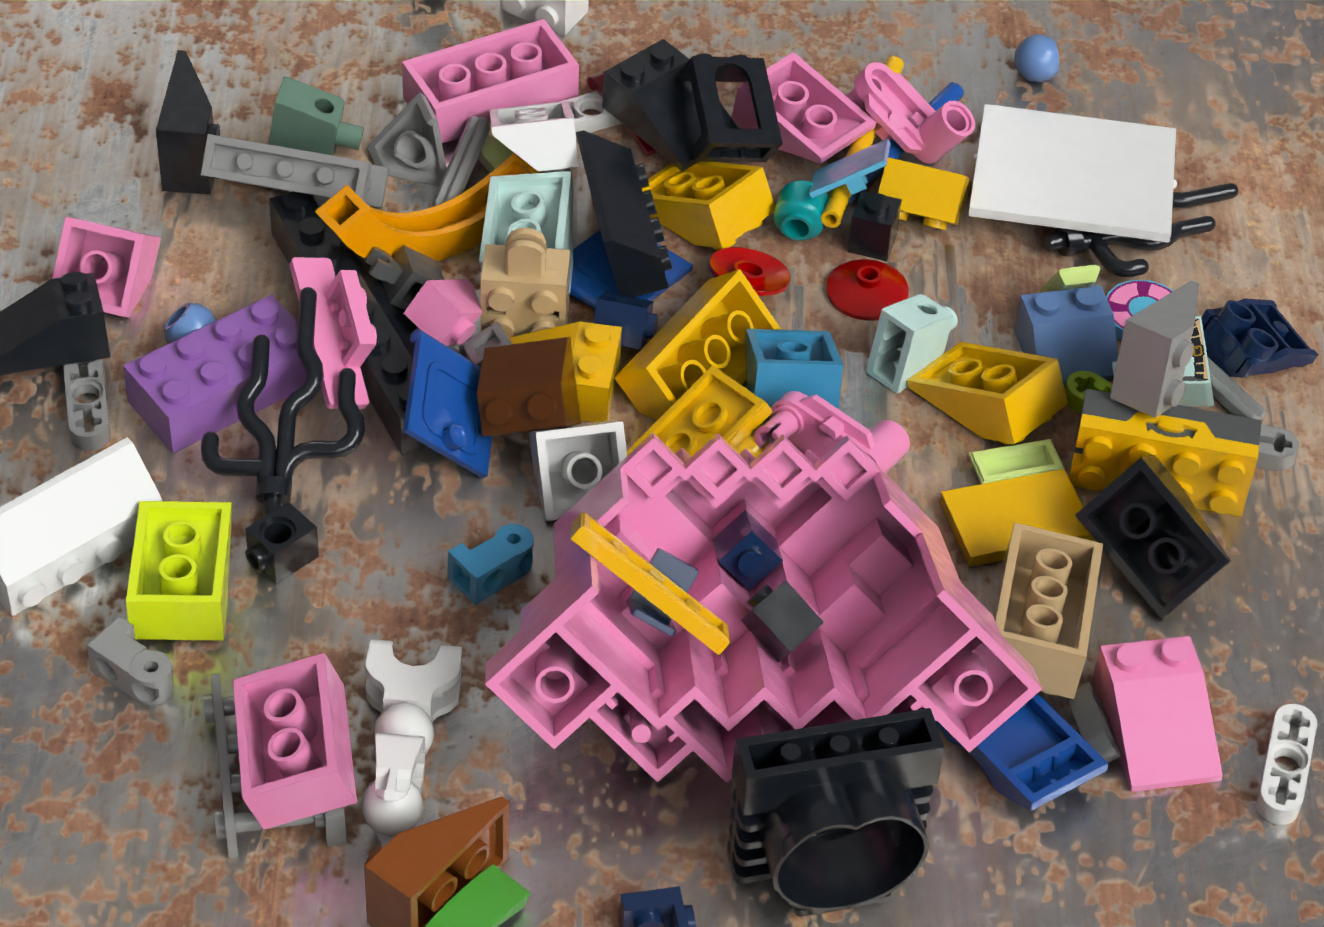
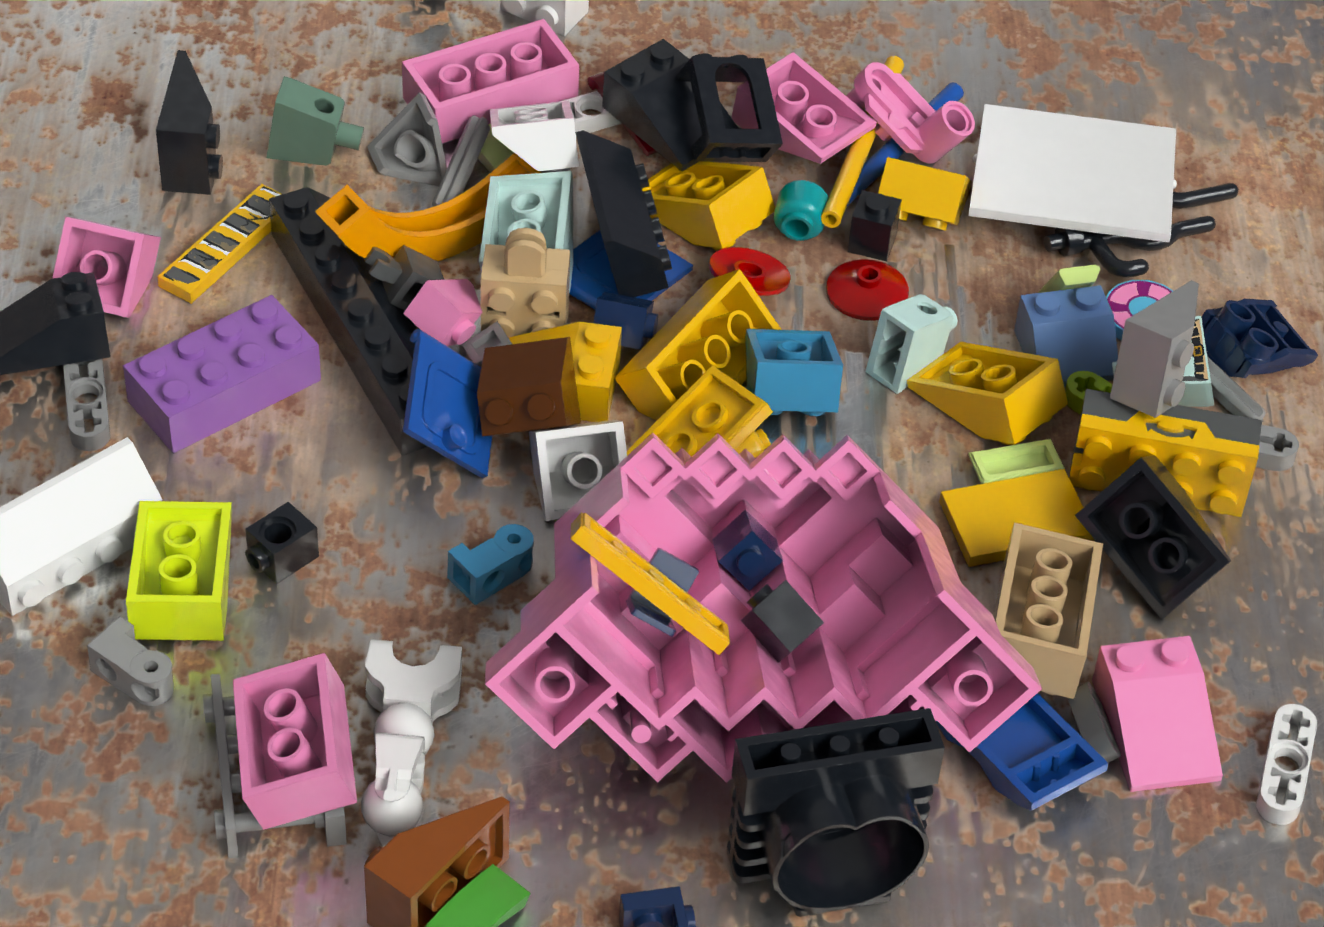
(187, 320): medium blue piece -> none
(220, 247): none -> tile
(277, 464): black plant -> none
(292, 169): light grey fence -> none
(341, 323): bright pink bracket -> none
(819, 426): bright pink piece -> none
(851, 170): medium azure piece -> none
(1037, 58): medium blue piece -> none

